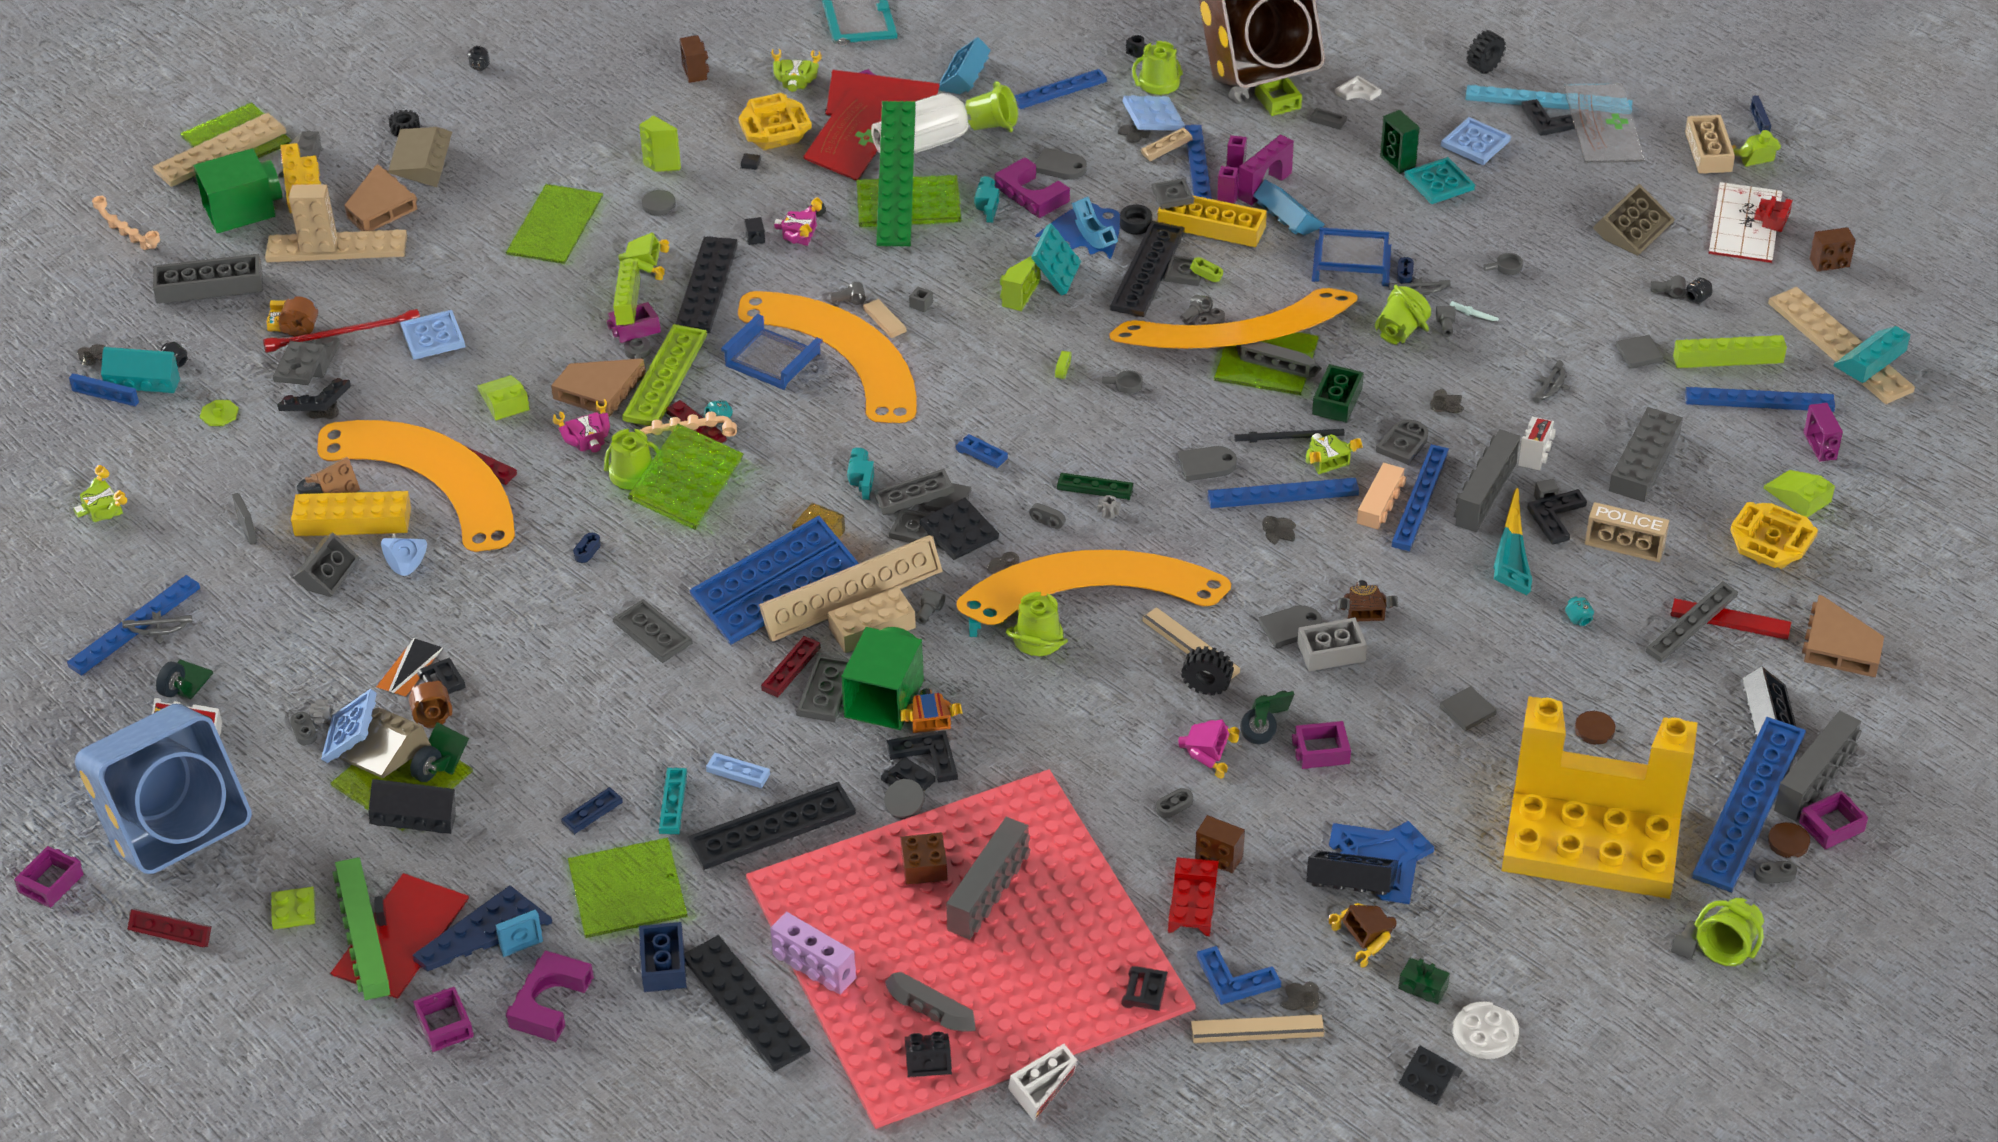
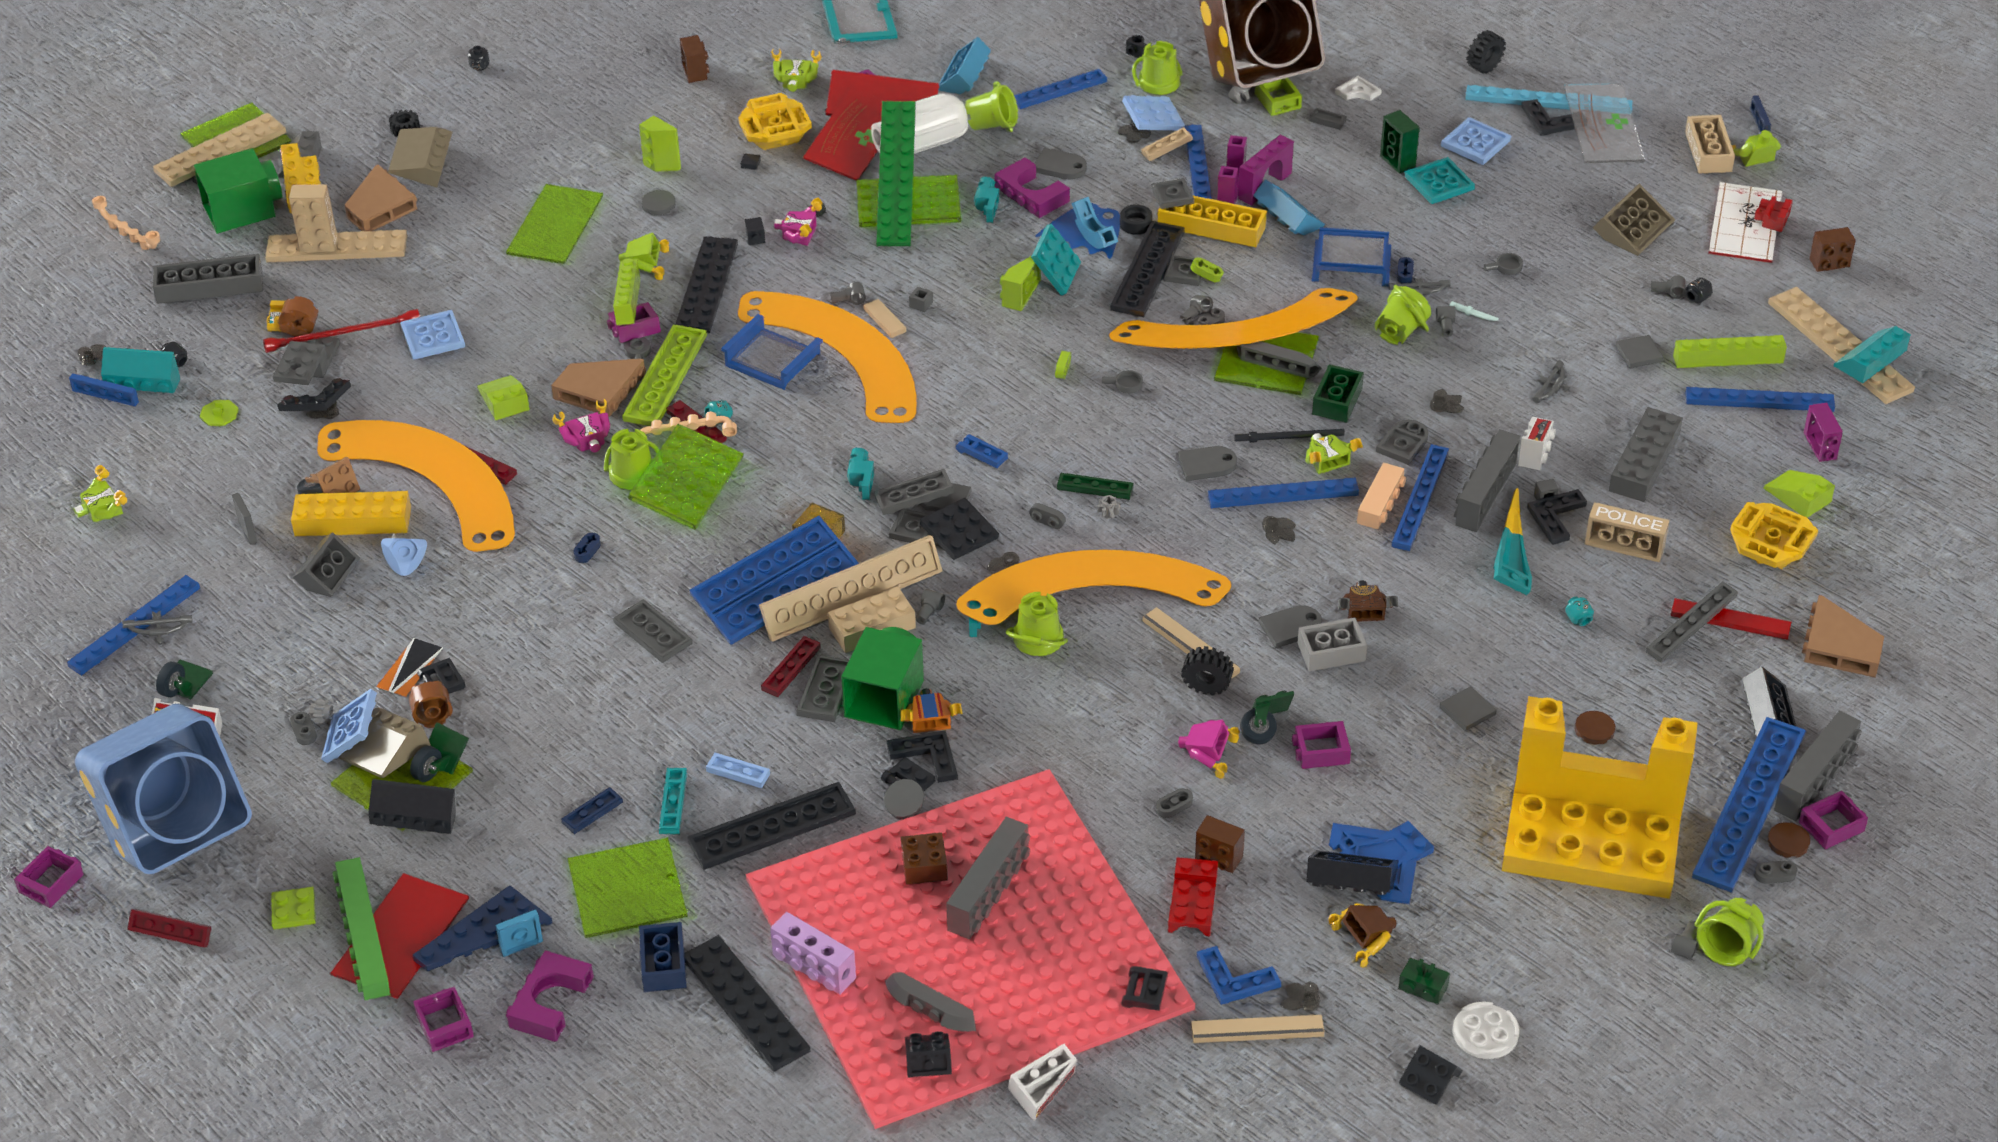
(380, 911): black tile -> none

